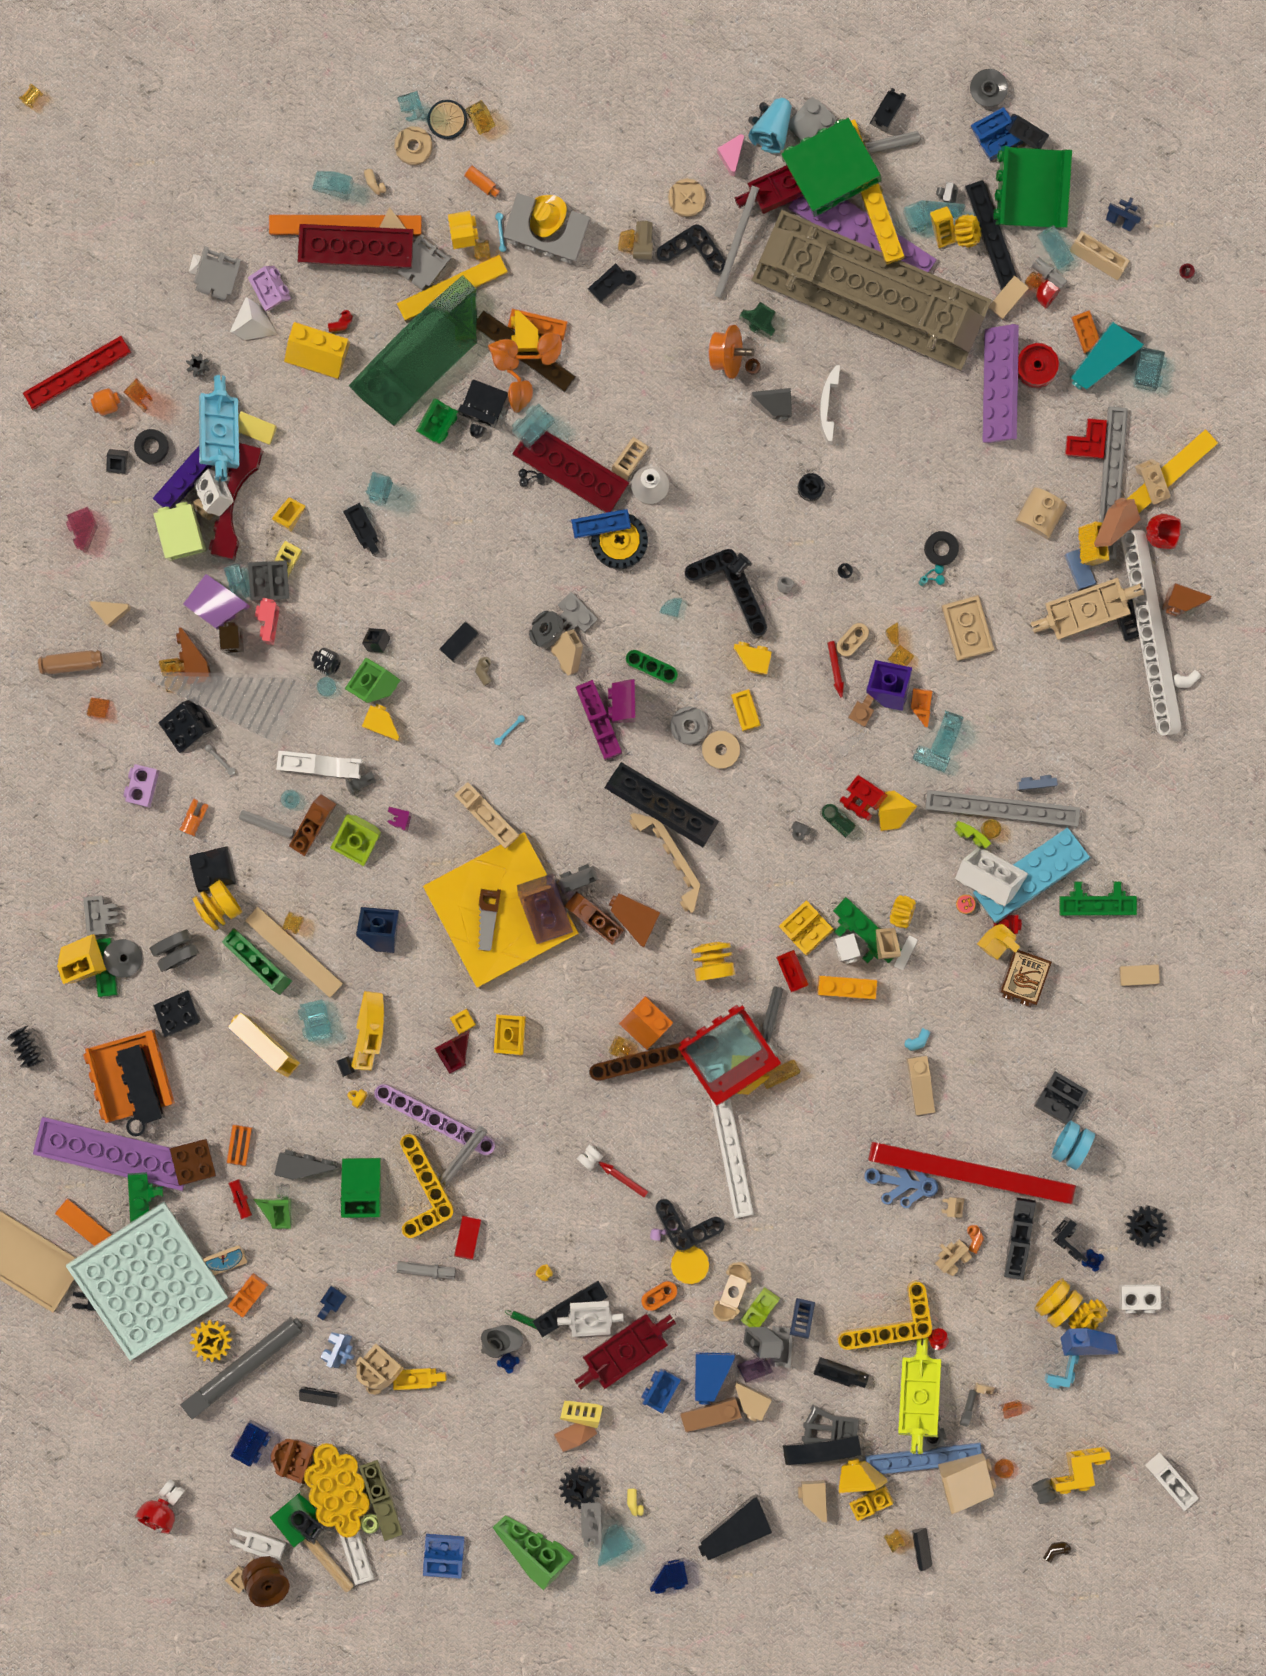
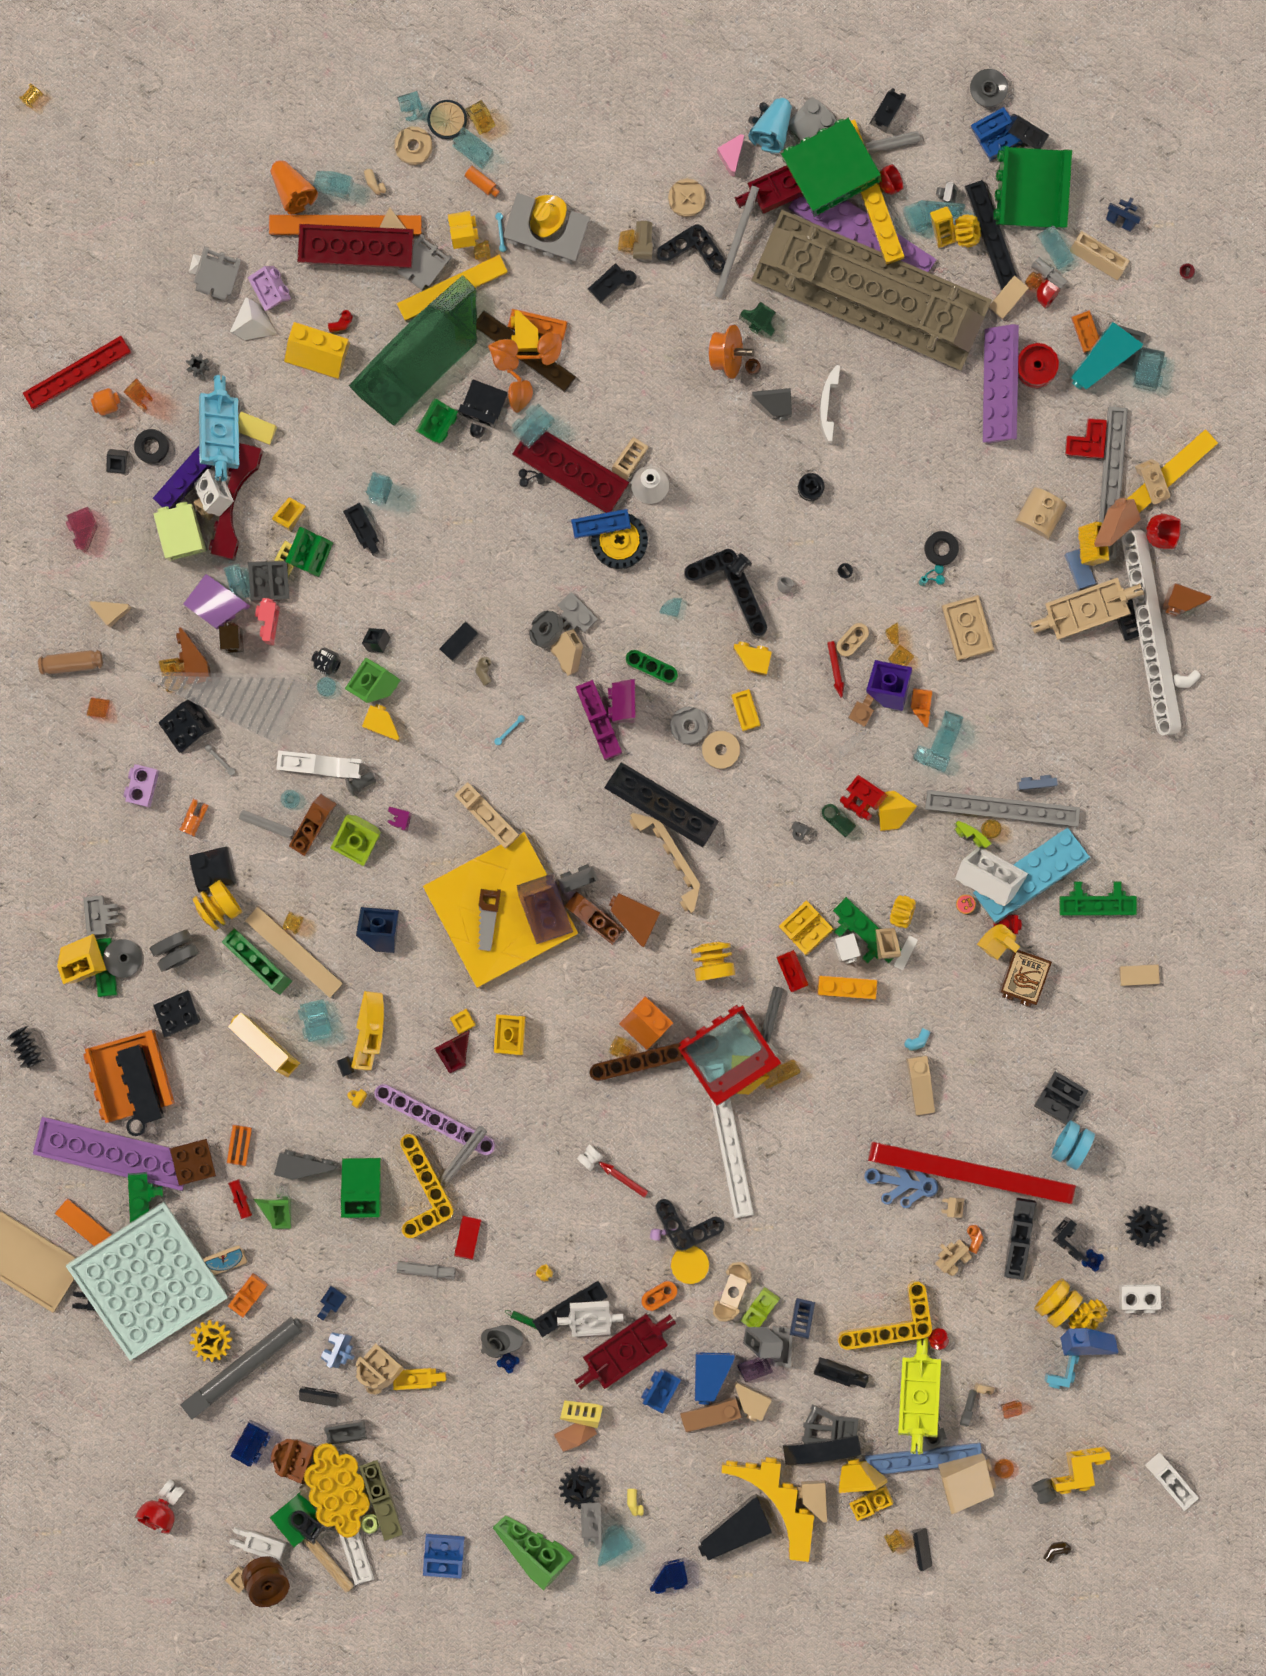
(292, 188): none -> orange cone
(309, 552): none -> green slope
(345, 1431): none -> dark grey hinge
(473, 148): none -> clear light blue hinge
(766, 1478): none -> yellow arch
(891, 180): none -> red hair

